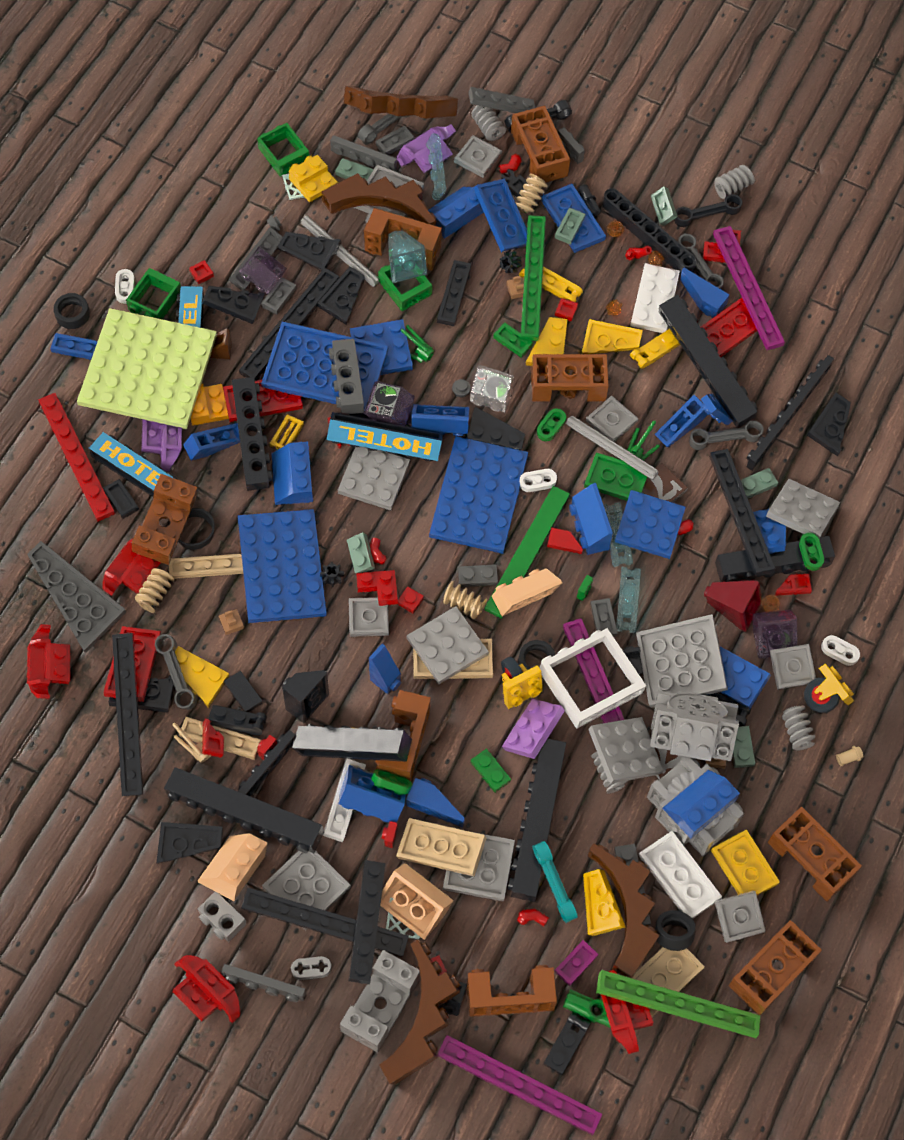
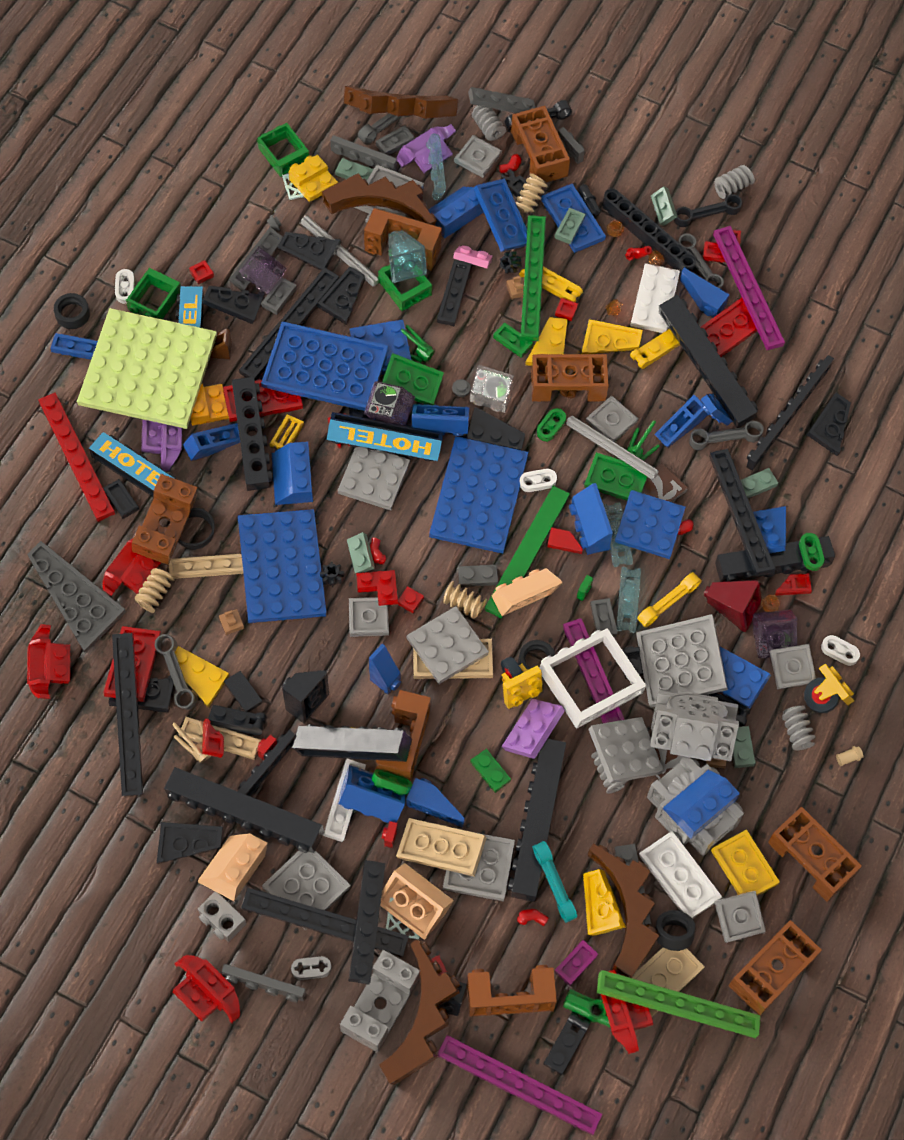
(346, 350): dark grey brick -> none
(414, 377): none -> green plate
(477, 258): none -> bright pink plate
(651, 613): none -> yellow piece
(803, 509): light grey plate -> none

